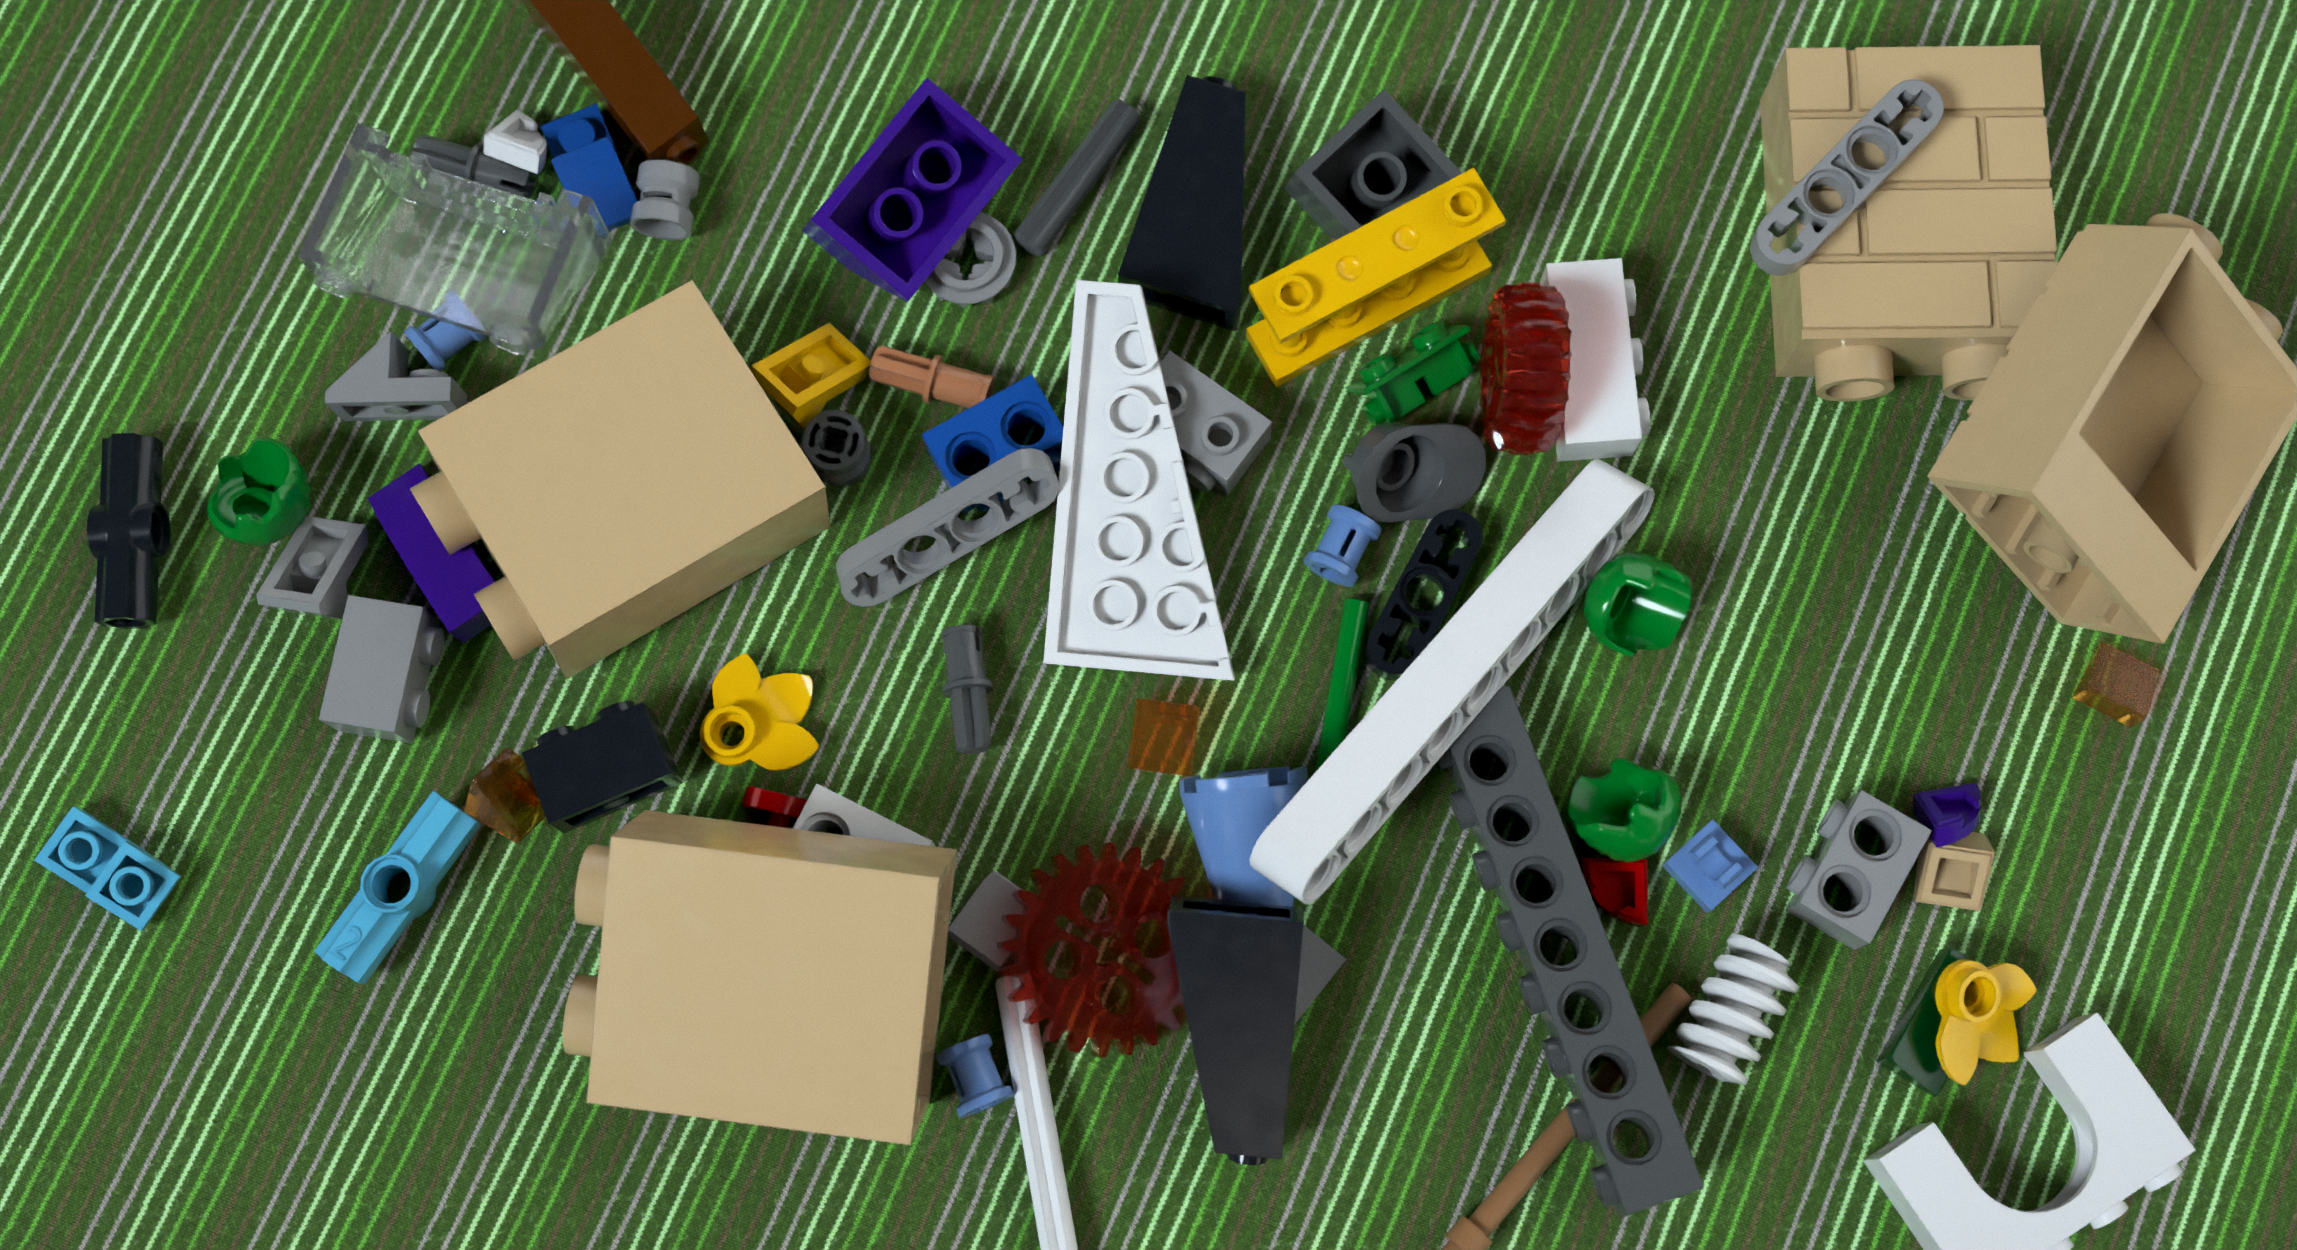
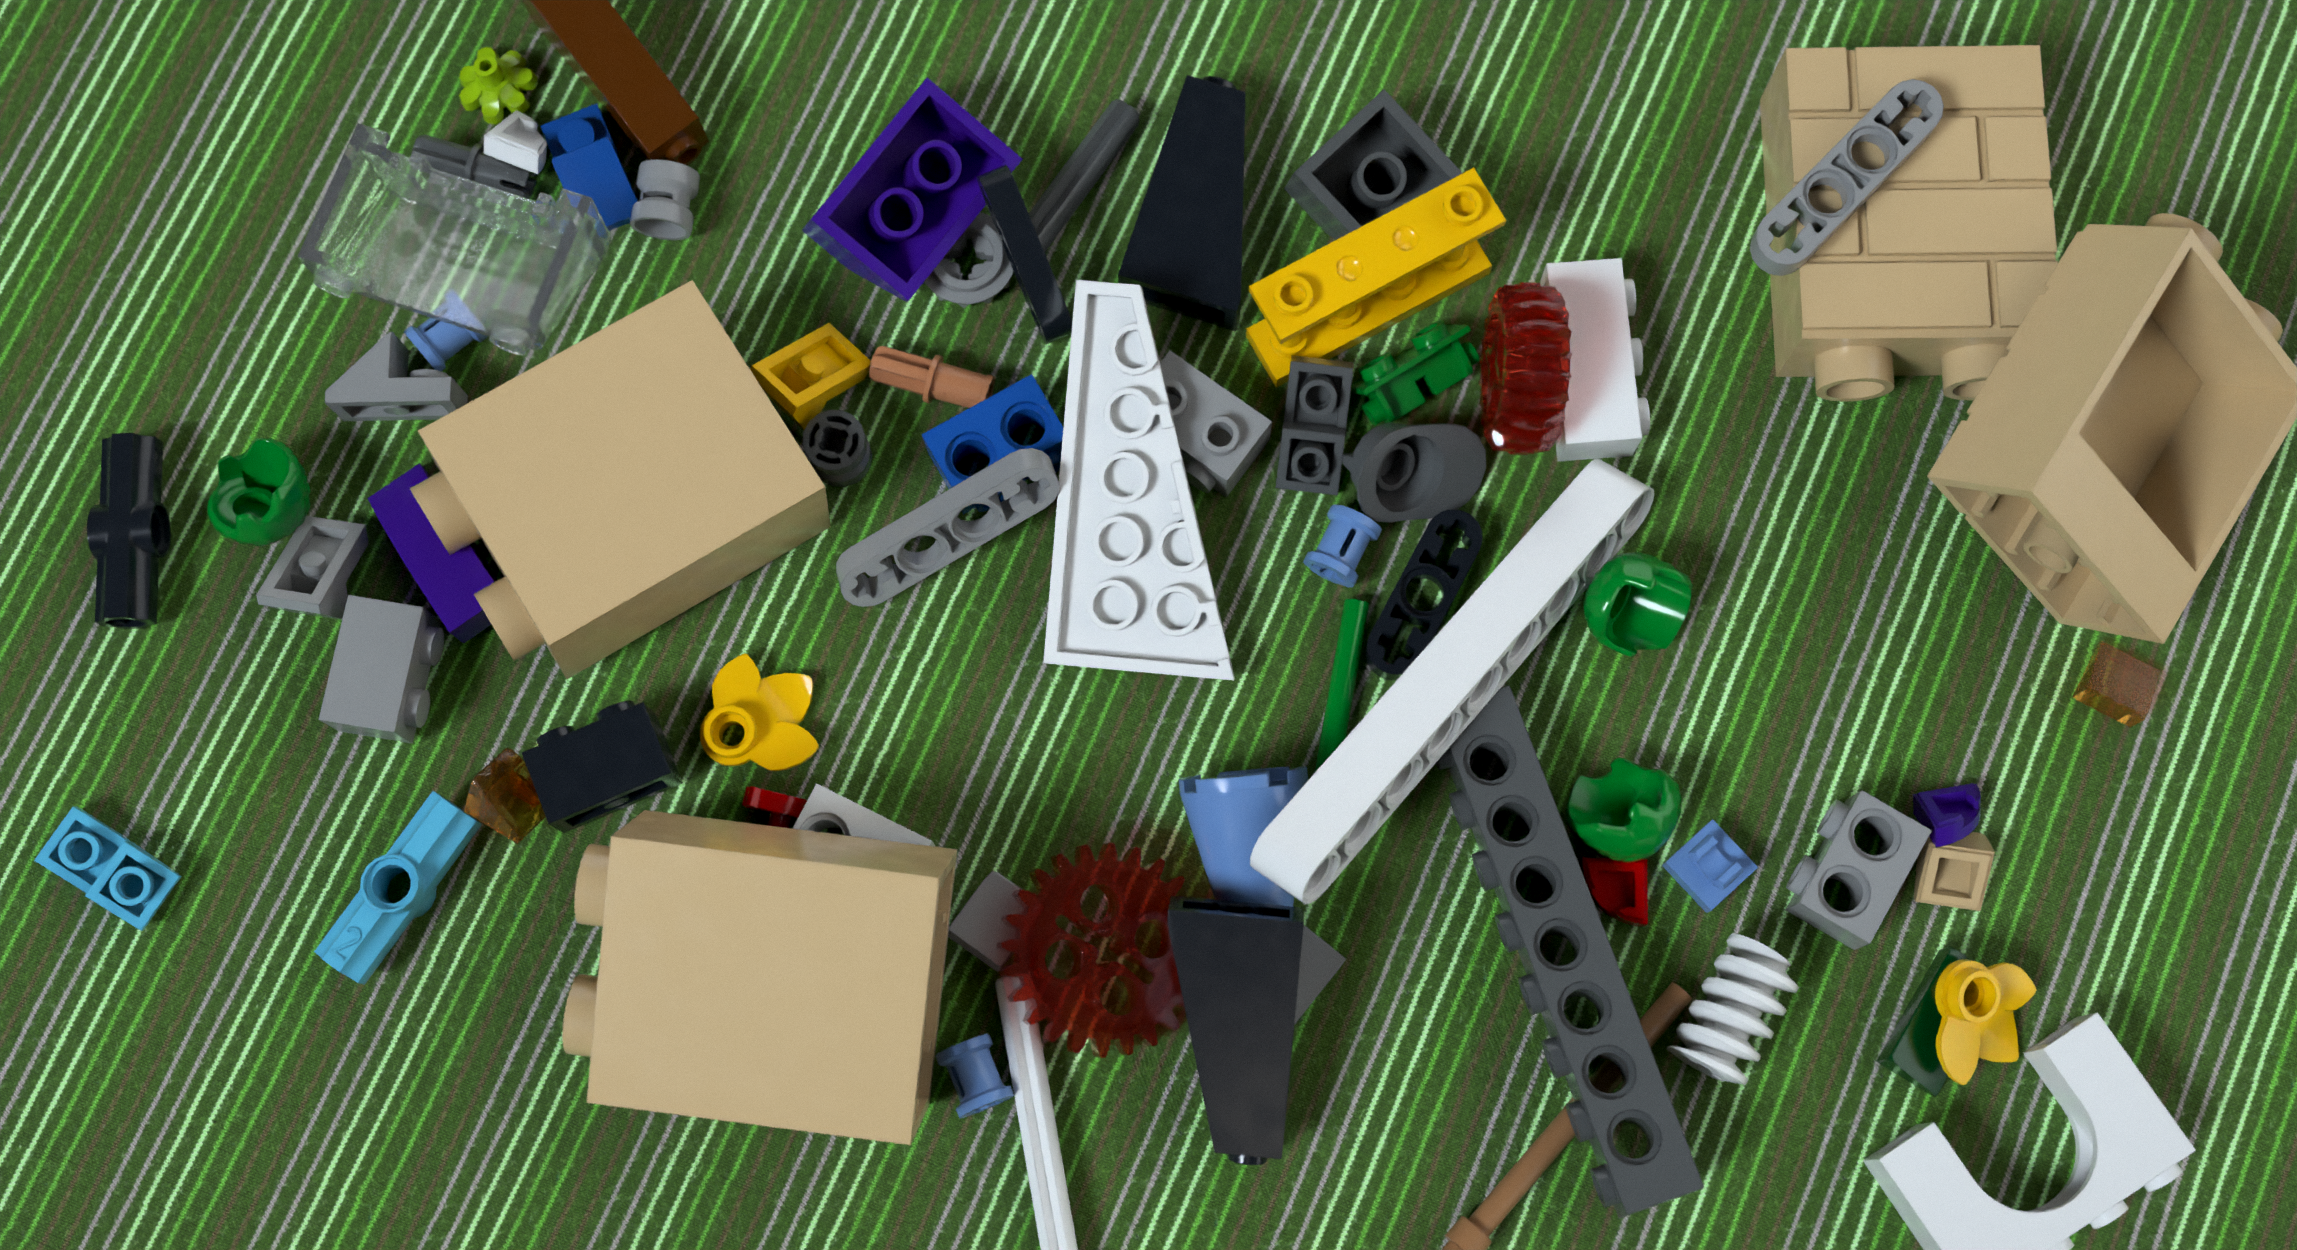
(496, 84): none -> lime plant
(967, 687): dark grey axle -> none
(1025, 253): none -> black beam
(1163, 737): clear orange slope -> none
(1314, 425): none -> dark grey slope

